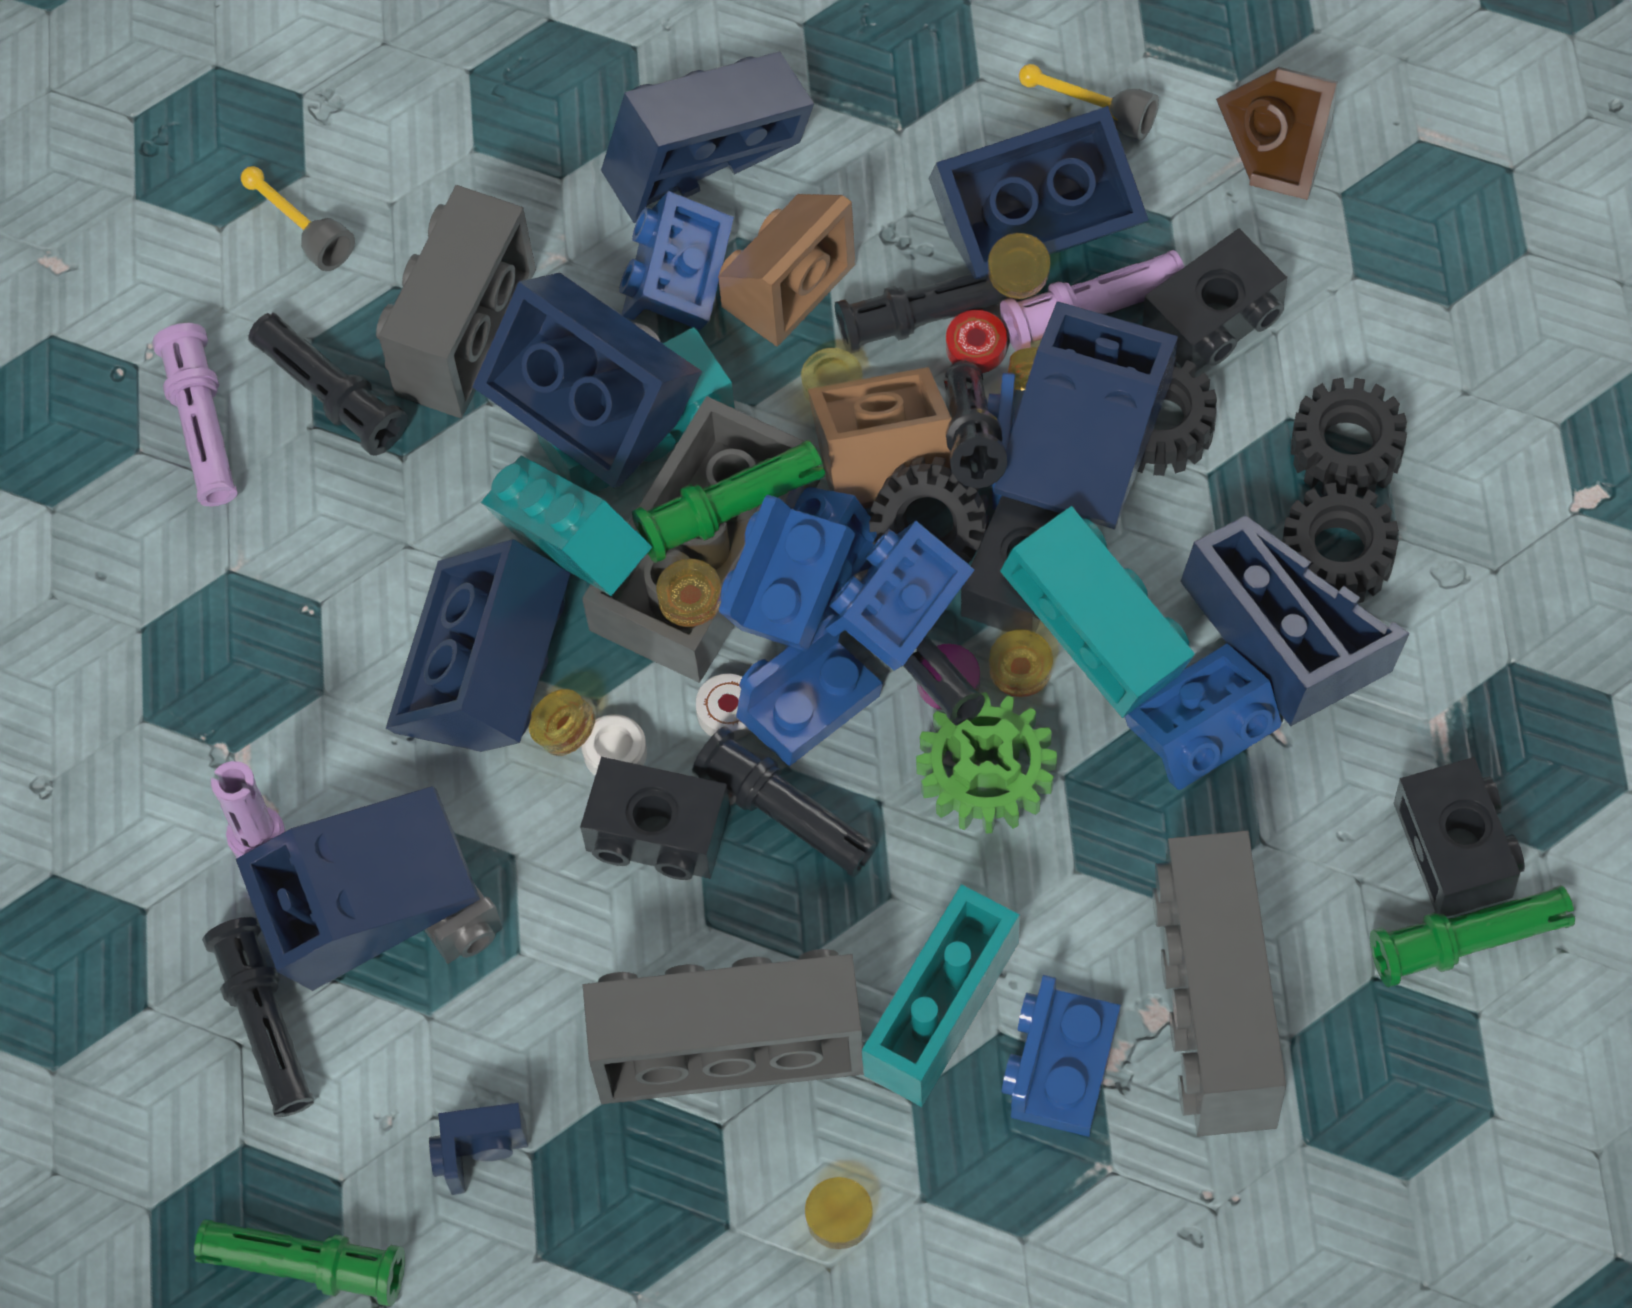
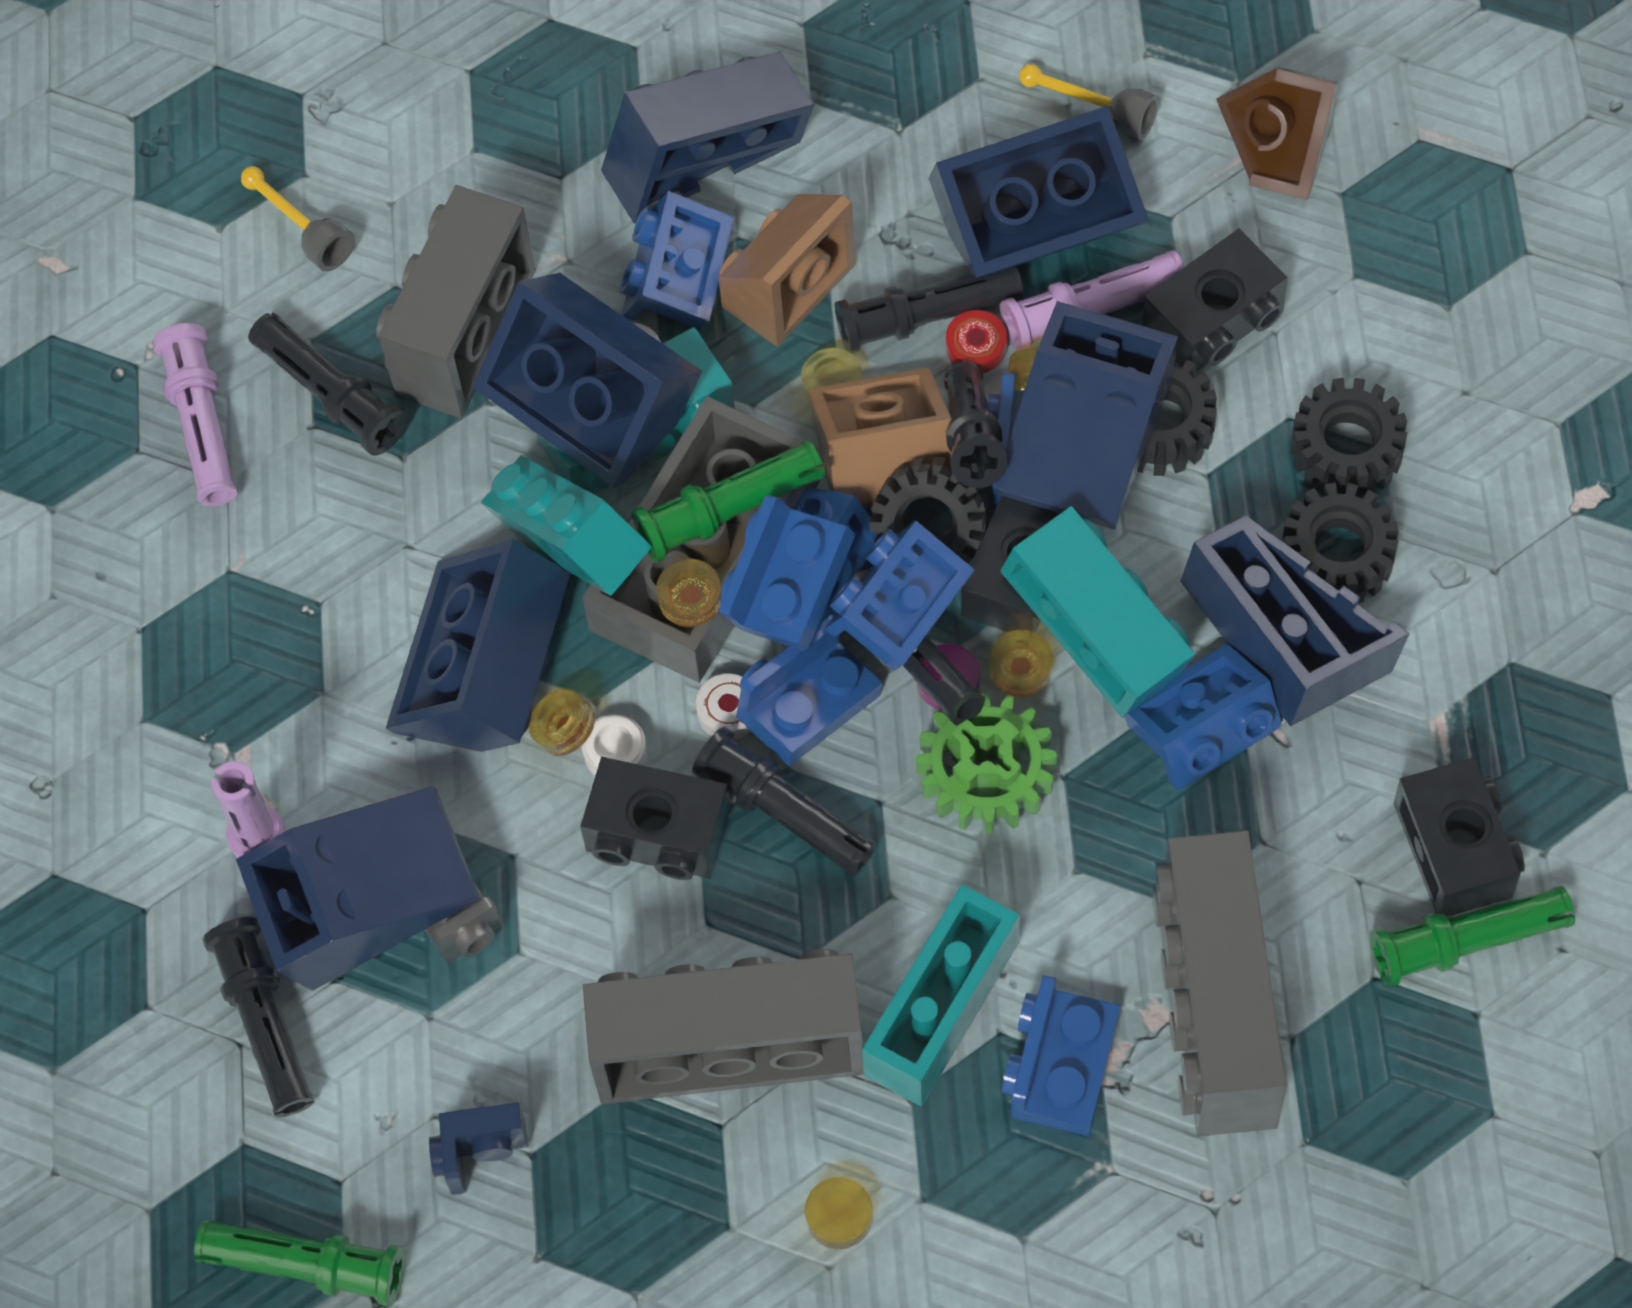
(1019, 265): clear yellow tile -> none

